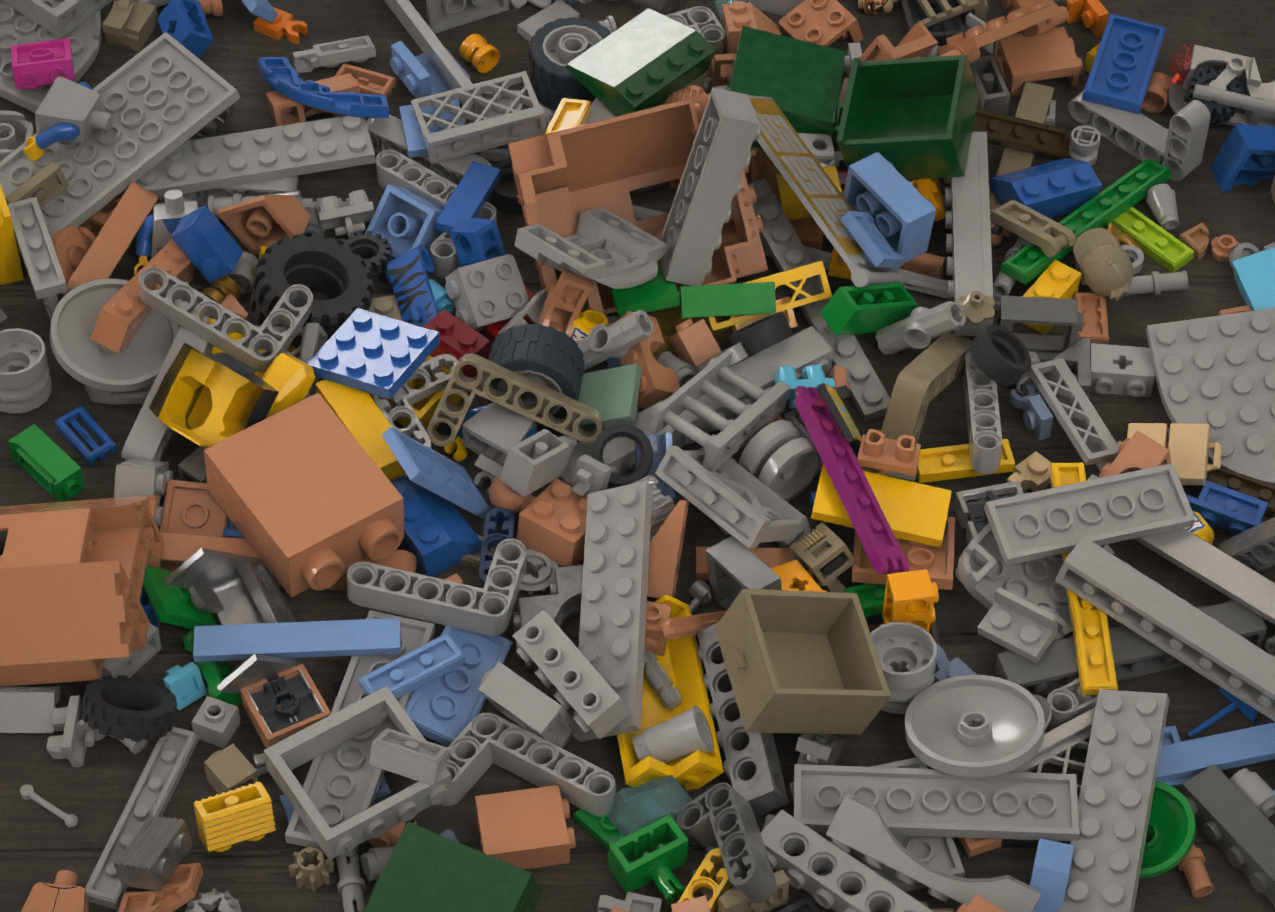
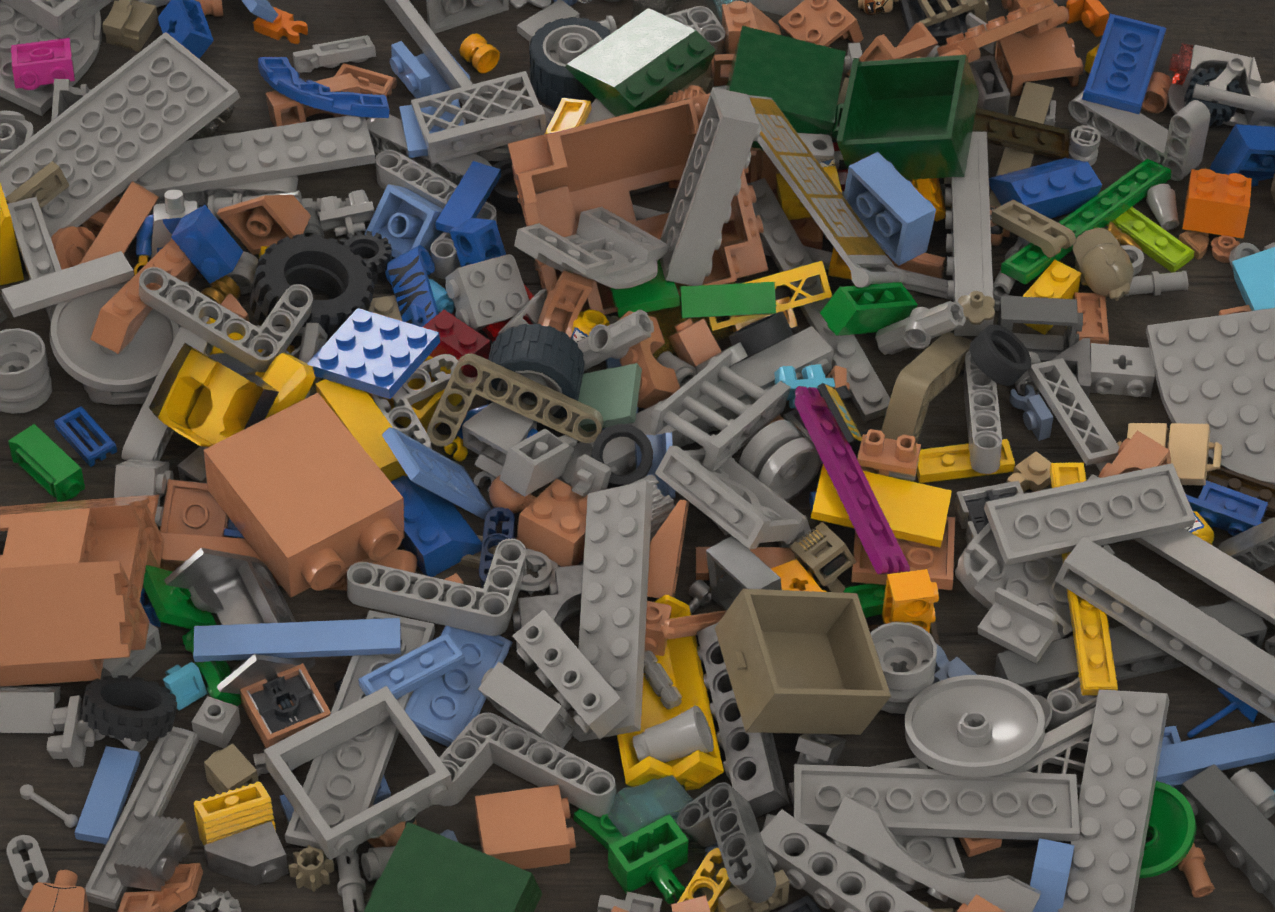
(22, 869): none -> light grey beam
(67, 114): light grey torso -> none
(67, 284): none -> light grey tile
(107, 795): none -> medium blue tile
(249, 855): none -> flat silver slope
(408, 756): light grey slope -> none
(876, 249): medium blue plate -> none
(1217, 203): none -> orange brick

